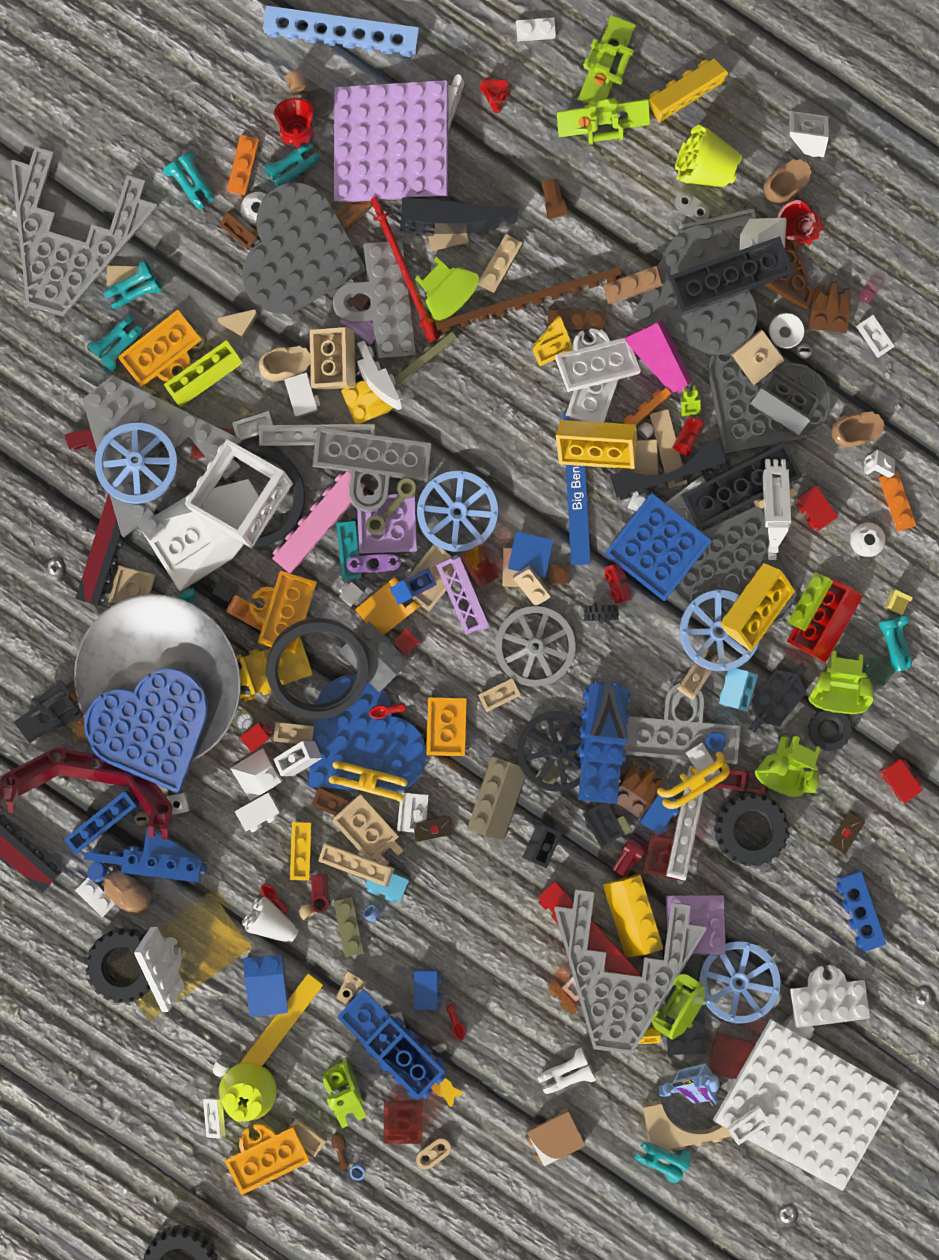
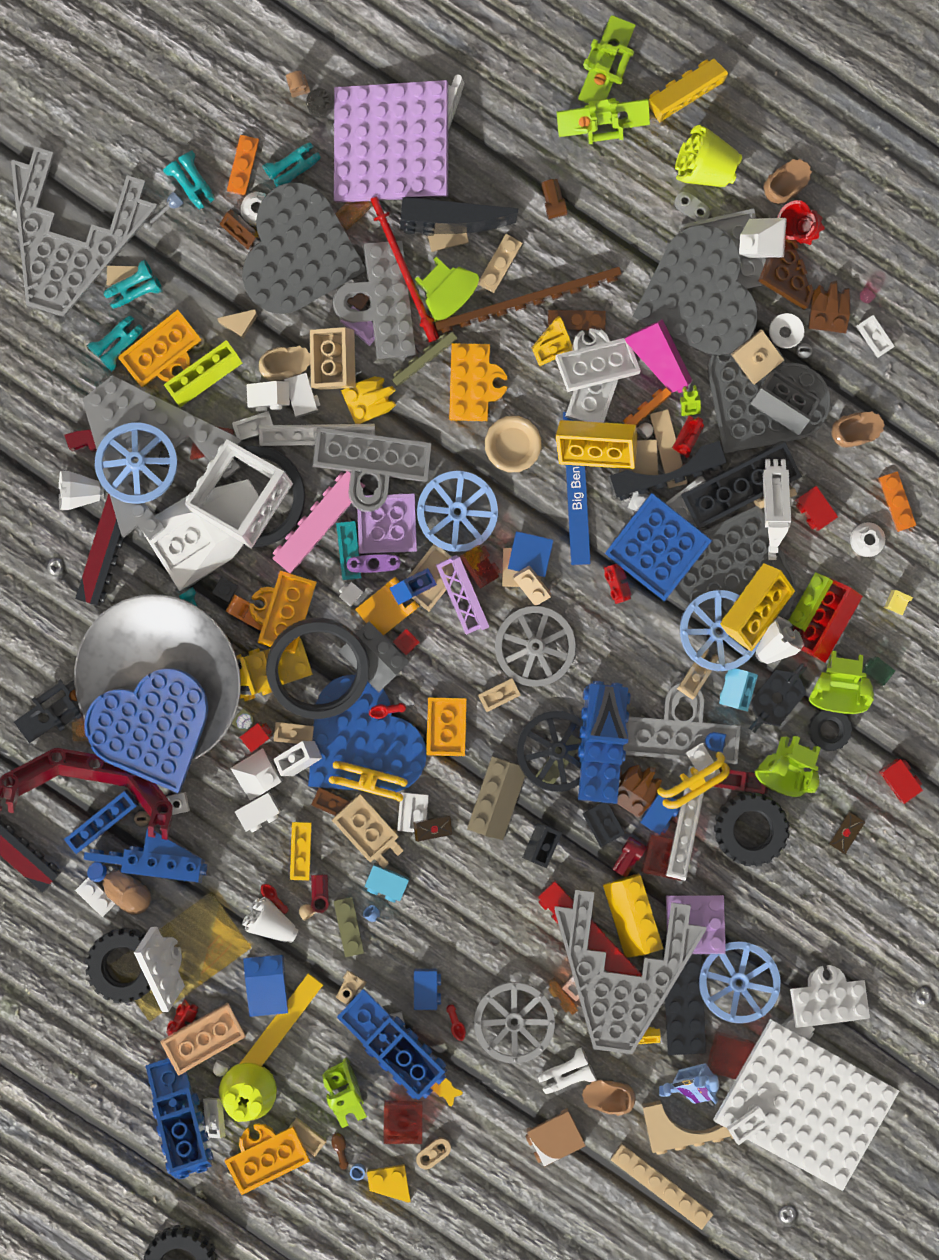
(78, 490): none -> white cone
(130, 583): tan tile -> none
(173, 201): none -> hinge
(178, 1121): none -> blue wedge
(184, 1013): none -> red hinge
(202, 1039): none -> light nougat tile
(268, 394): none -> white brick
(275, 15): light blue brick -> none
(295, 119): red hat -> none
(356, 864): tan tile -> none
(378, 380): white slope -> none
(390, 1182): none -> yellow wing
(406, 489): olive piece -> none
(473, 382): none -> light orange plate
(496, 92): red rock -> none
(513, 444): none -> tan piece
(514, 1028): none -> light grey wheel
(535, 29): white plate -> none
(559, 574): reddish brown plate -> none
(601, 612): black tyre -> none
(609, 1097): none -> medium nougat hair
(624, 824): olive tile -> none
(633, 285): medium nougat plate -> none
(654, 1152): teal piece -> none
(661, 1186): none -> tan plate
(681, 1007): lime piece -> none
(730, 275): black slope -> none
(779, 642): none -> white cone
(809, 132): white slope -> none
(875, 937): blue brick -> none
(880, 462): white bracket -> none
(899, 652): teal piece -> none

